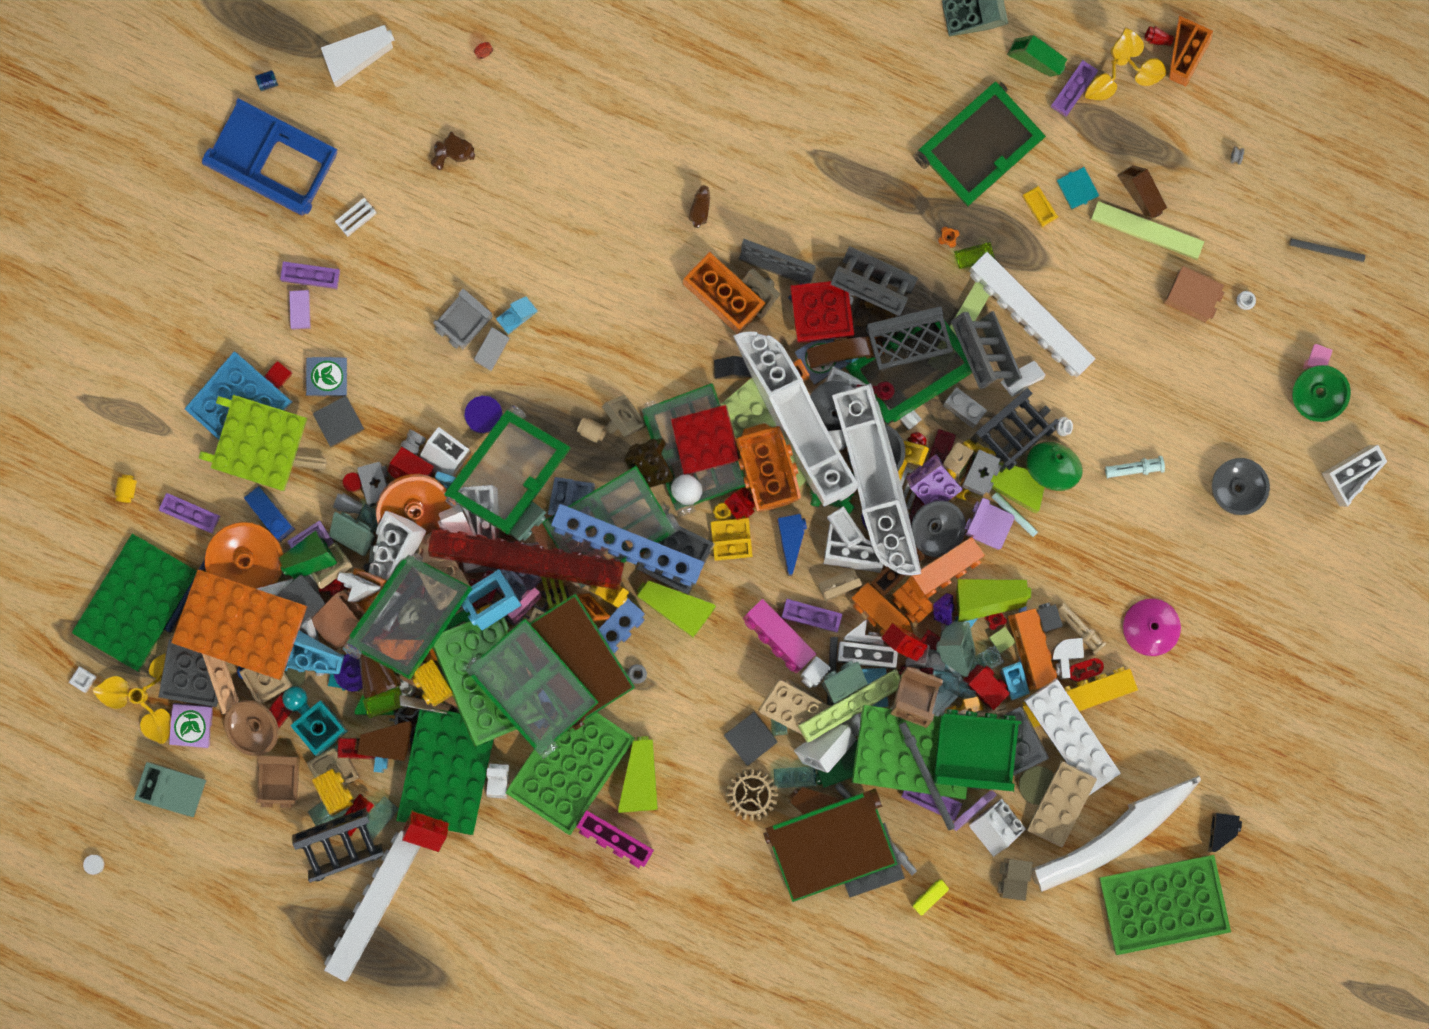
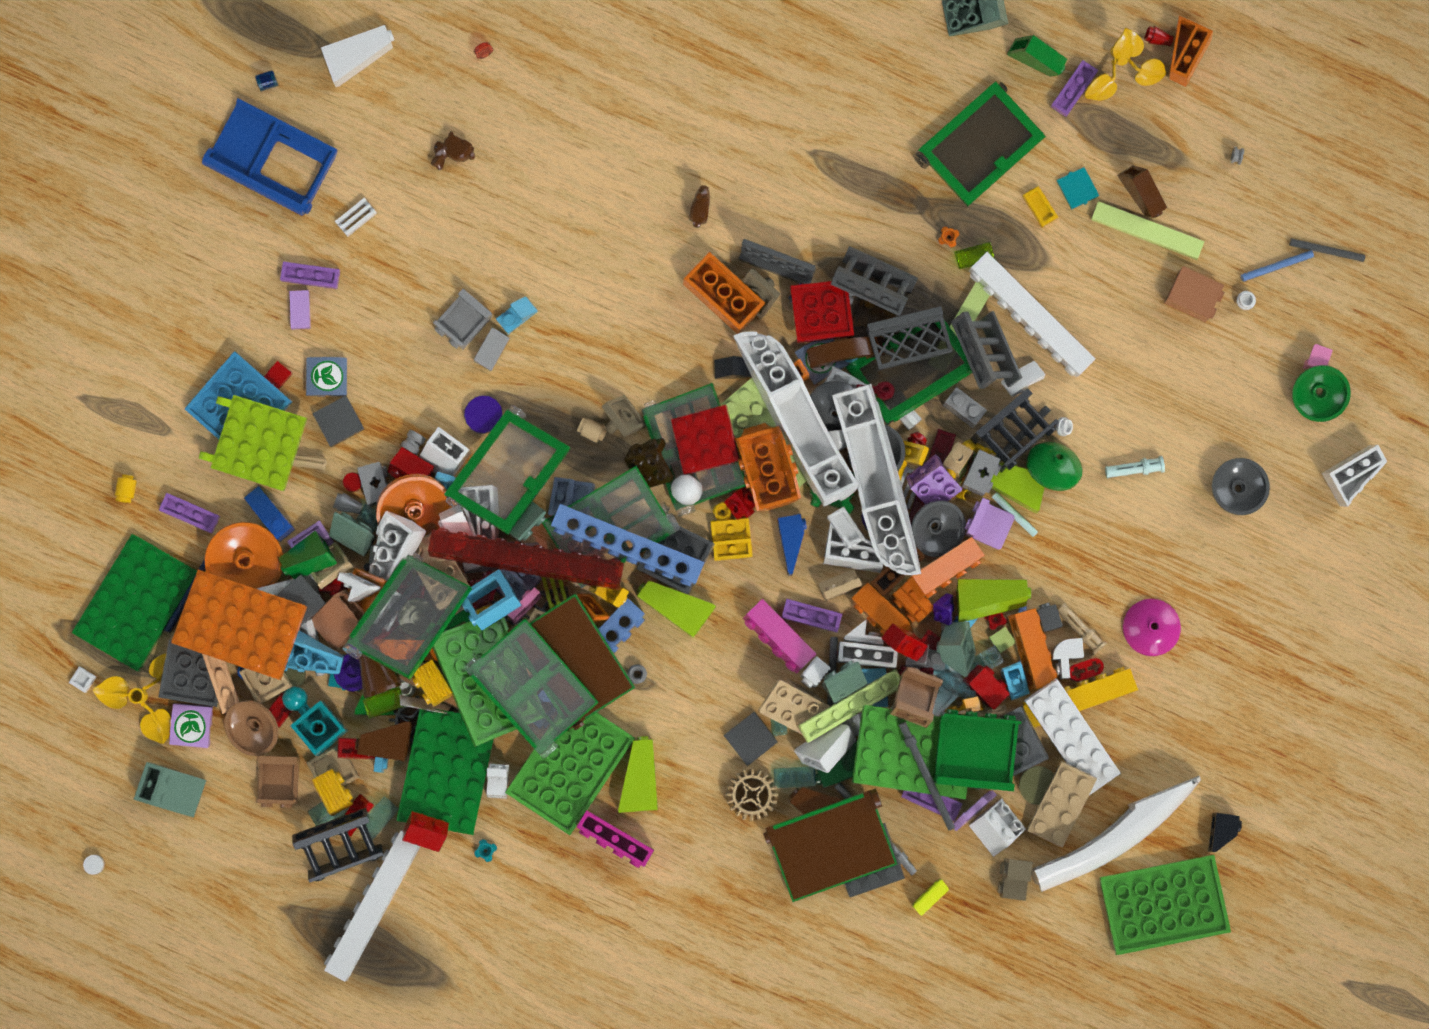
(480, 851): none -> teal plate
(1276, 266): none -> medium blue bar

